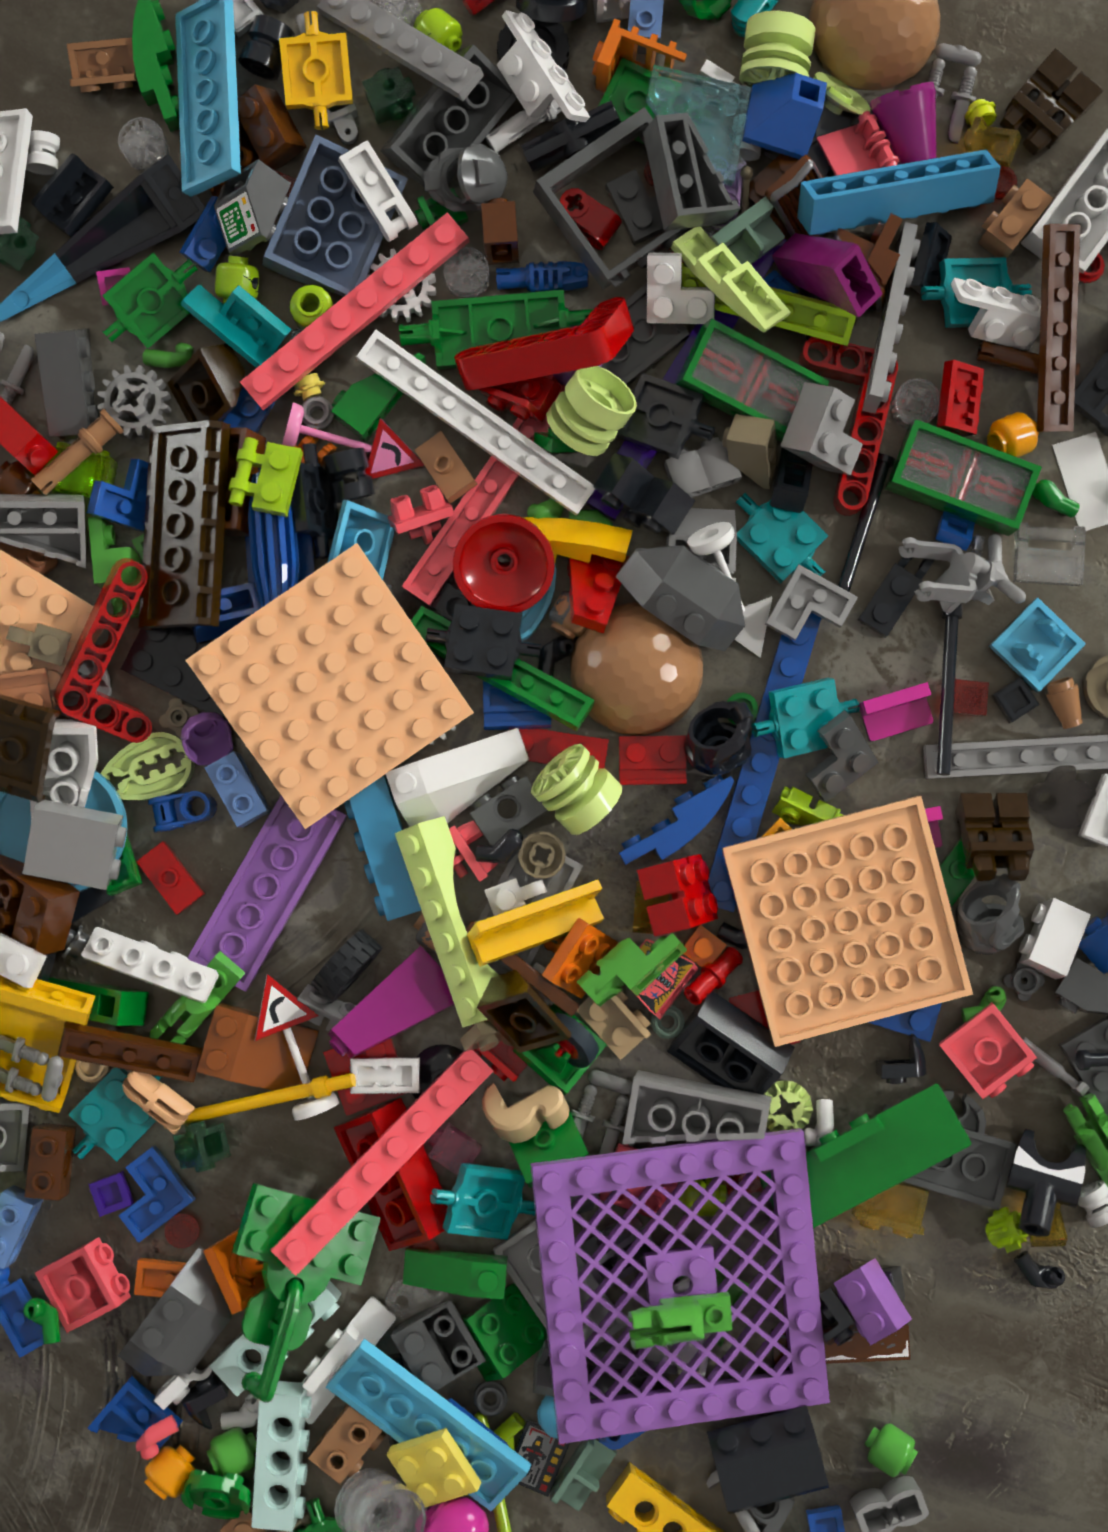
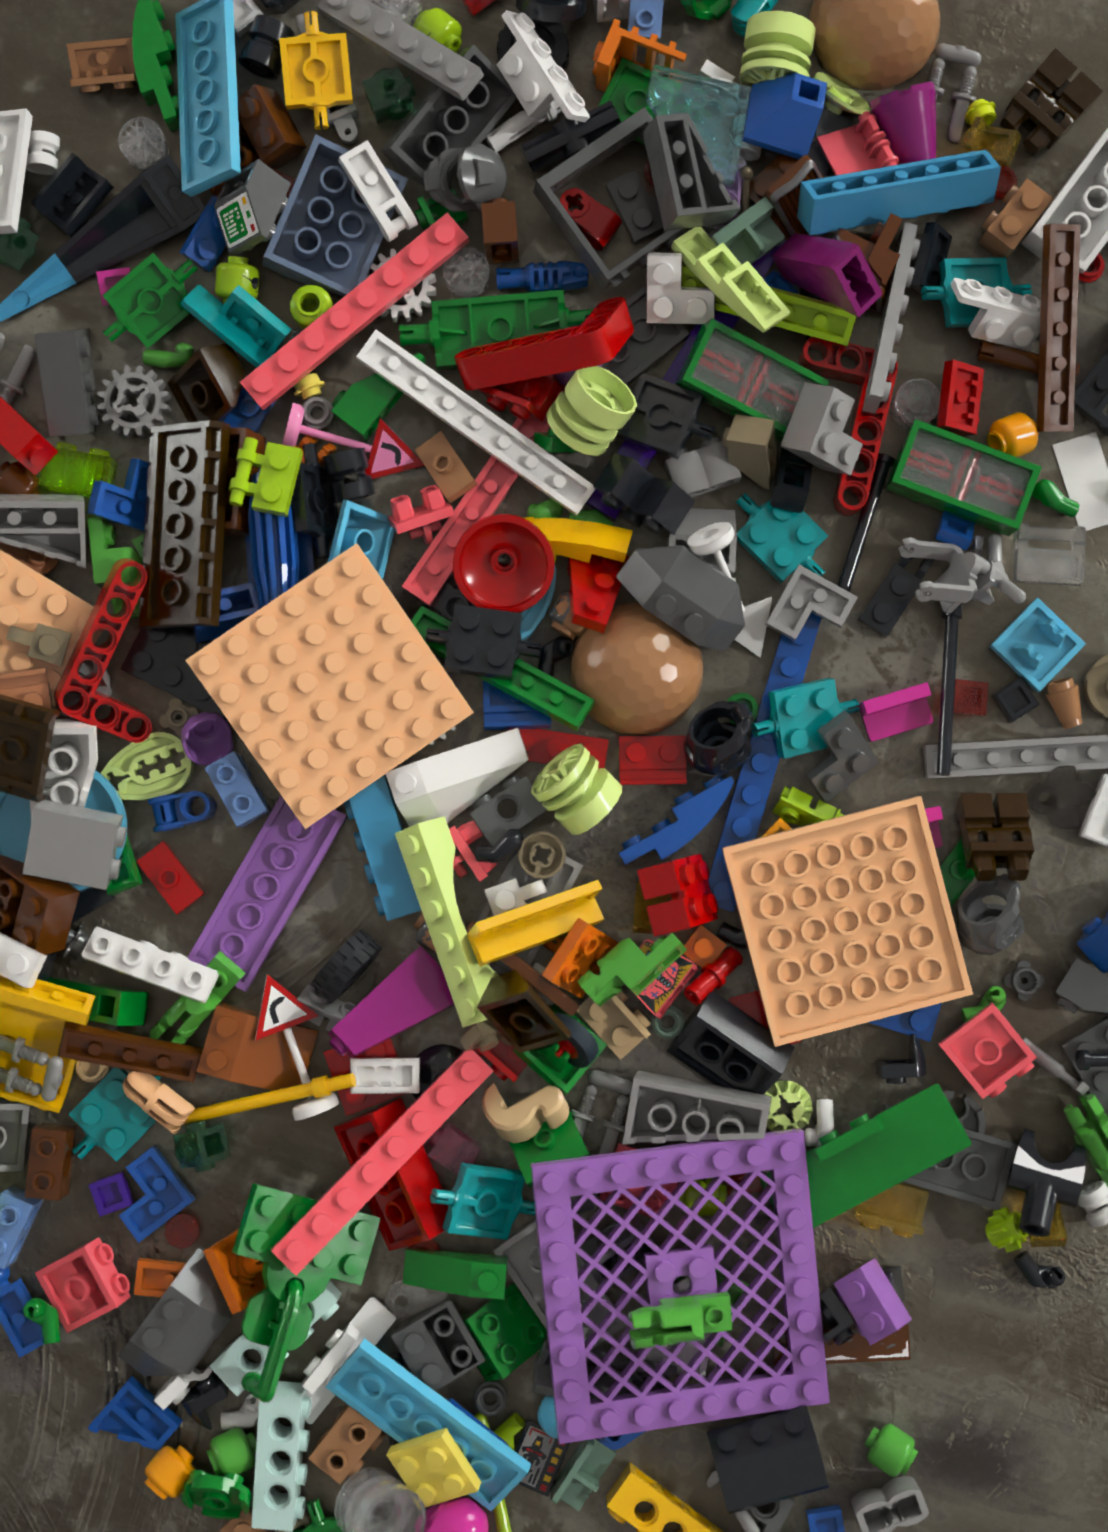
(89, 441): medium nougat pin -> none
(147, 1442): coral arm -> none
(1053, 938): white brick -> none

